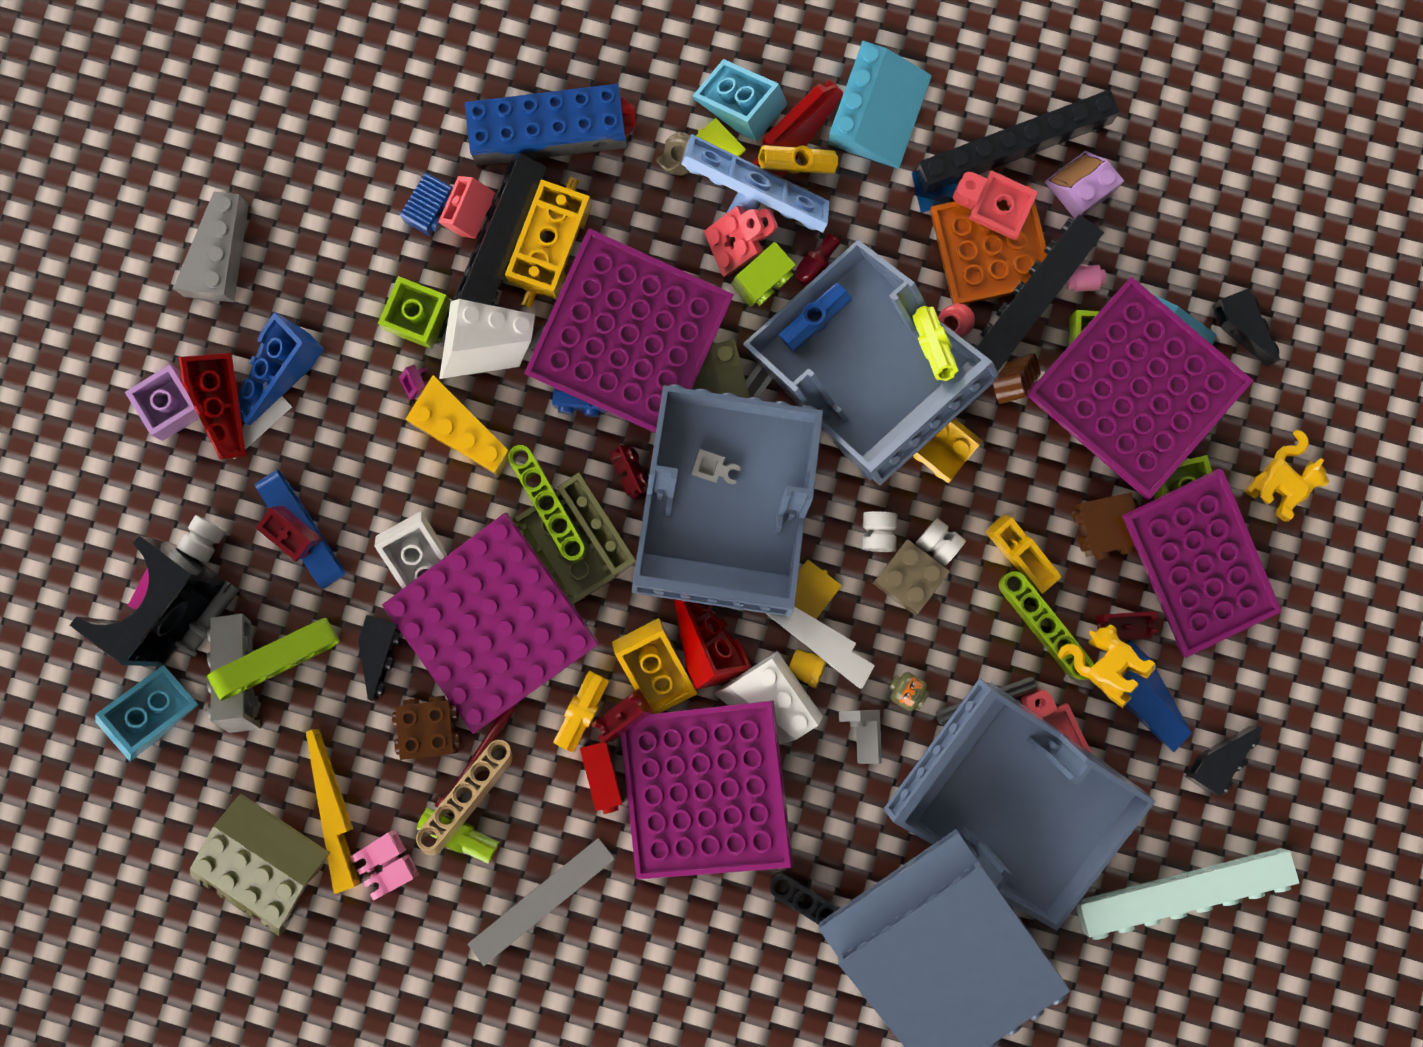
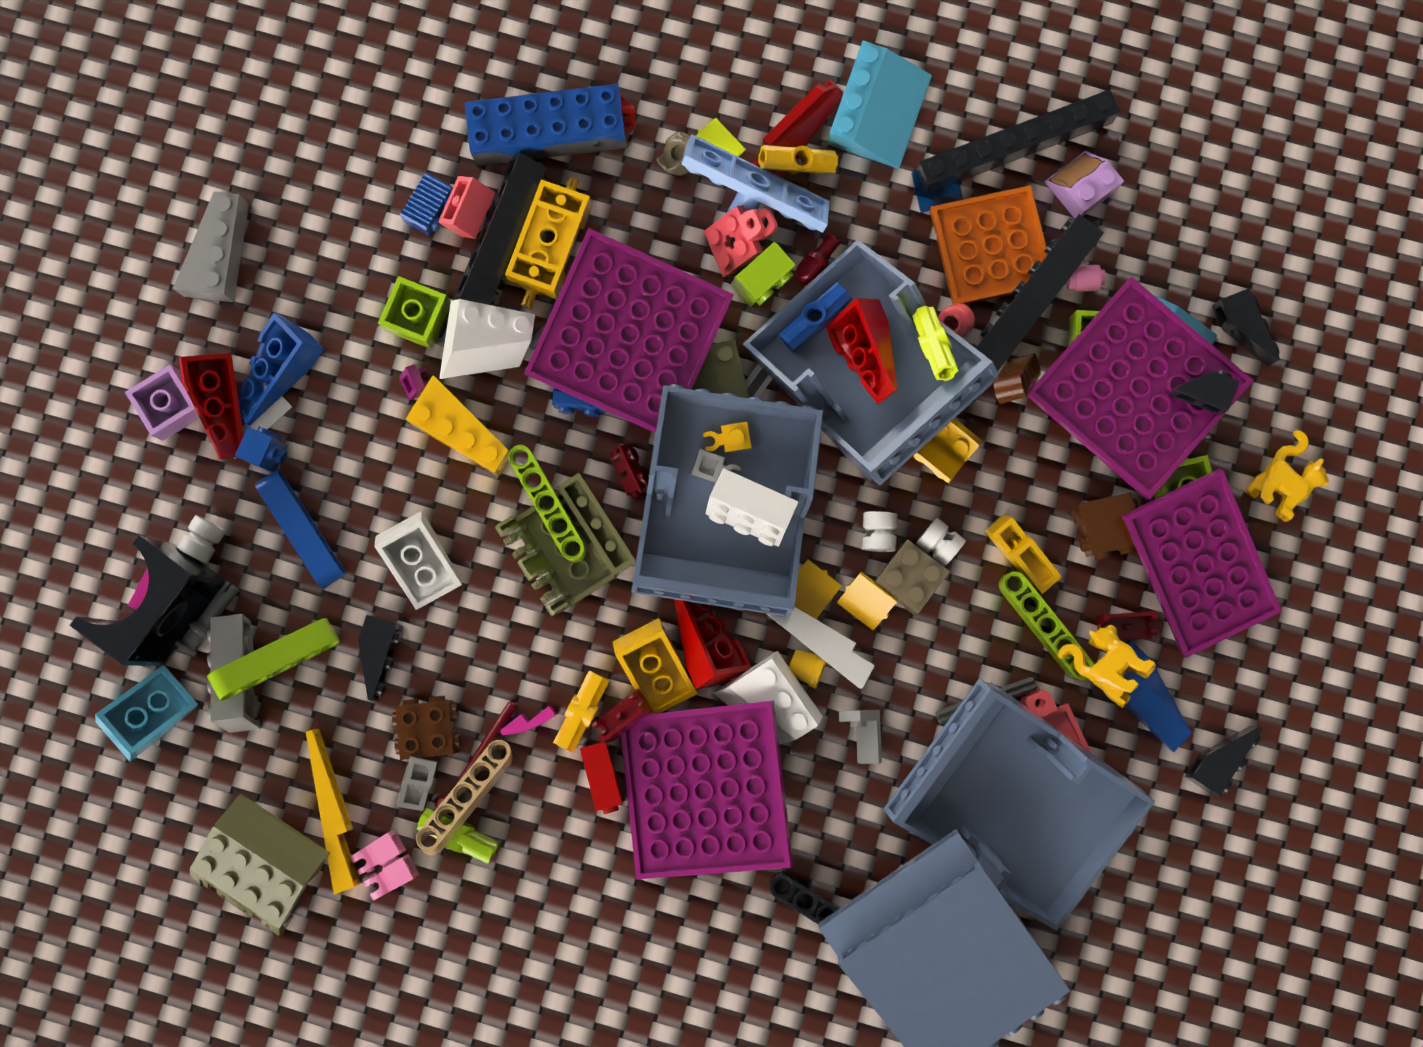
(262, 449): none -> blue brick
(288, 532): dark red hinge -> none
(416, 783): none -> light grey slope
(490, 623): magenta plate -> none
(523, 724): none -> dark pink slope
(540, 901): light grey slope -> none
(733, 437): none -> yellow plate
(741, 99): medium azure slope -> none
(750, 508): none -> white brick
(864, 340): none -> red wedge
(867, 601): none -> yellow piece
(908, 691): olive head -> none
(983, 200): coral plate -> none
(1187, 892): light aqua brick -> none
(1209, 392): none -> black slope

